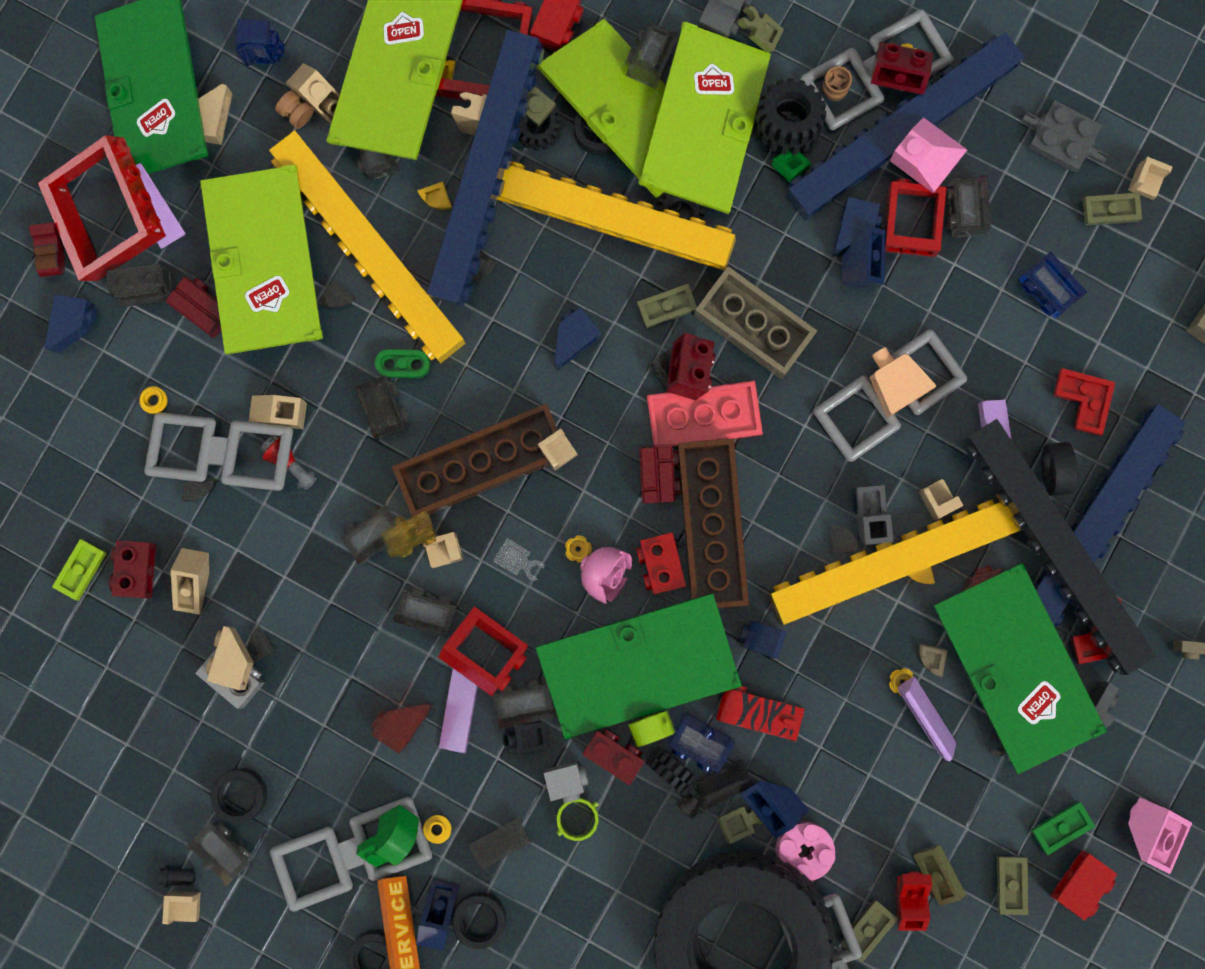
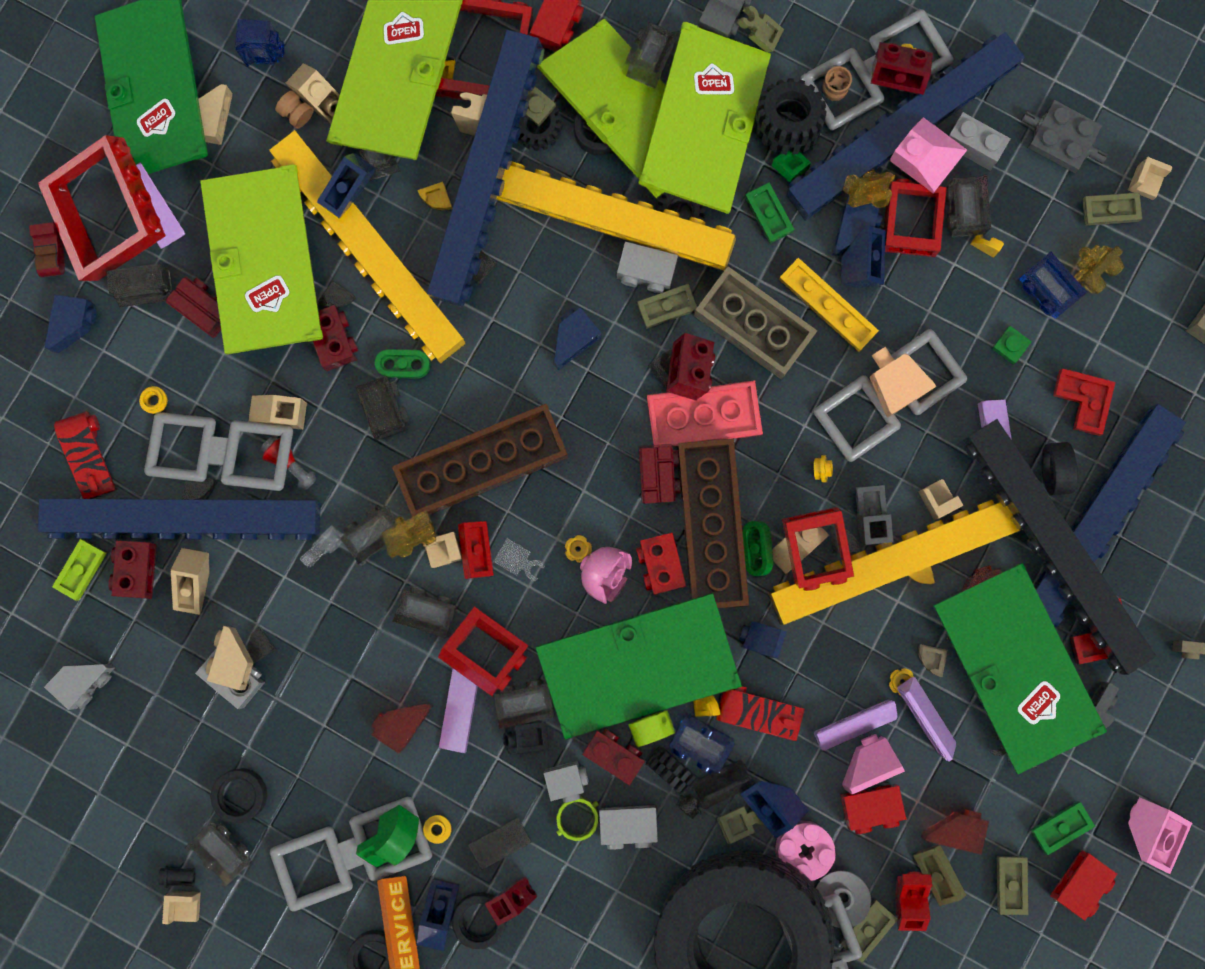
(76, 683): none -> light grey slope
(83, 454): none -> red door
(179, 517): none -> dark blue brick
(328, 542): none -> clear plate
(336, 346): none -> dark red brick
(346, 184): none -> dark blue slope
(475, 549): none -> red plate
(511, 901): none -> dark red leg
(557, 449): tan panel -> none
(628, 826): none -> light grey brick
(646, 267): none -> light grey brick
(706, 707): none -> yellow tile
(757, 549): none -> green plate
(769, 213): none -> green plate
(807, 542): none -> tan slope
(811, 521): none -> red window
(823, 468): none -> yellow plate
(828, 304): none -> yellow plate
(856, 724): none -> lavender slope
(859, 895): none -> light grey dish
(869, 189): none -> clear yellow hips
(871, 764): none -> bright pink slope
(873, 808): none -> red brick
(959, 831): none -> clear red slope
(982, 142): none -> light grey brick
(990, 247): none -> yellow tile
(1011, 345): none -> green plate
(1094, 263): none -> clear yellow hips

